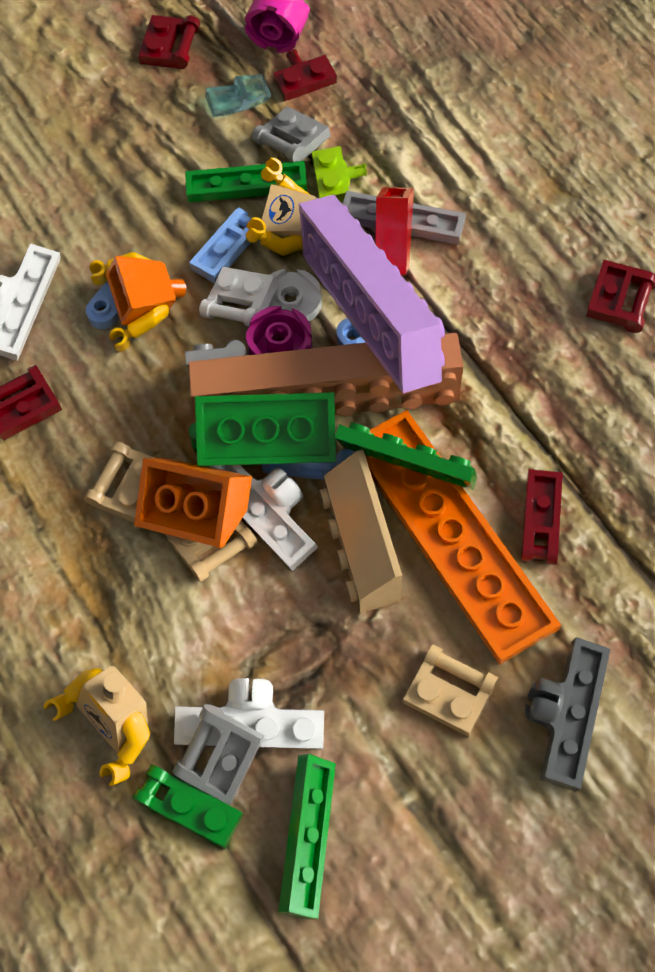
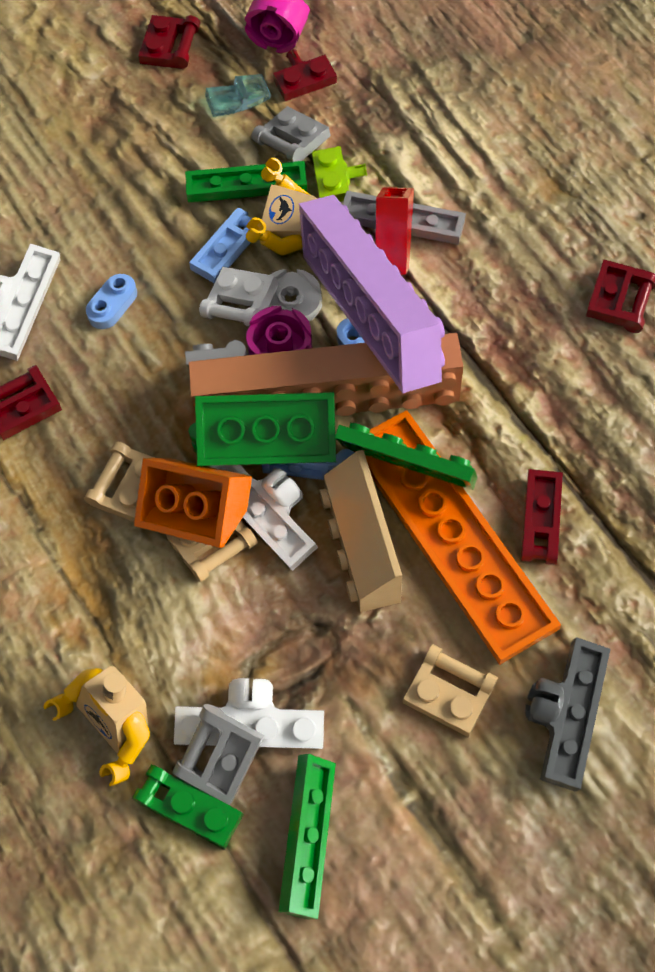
(140, 293): orange torso -> none

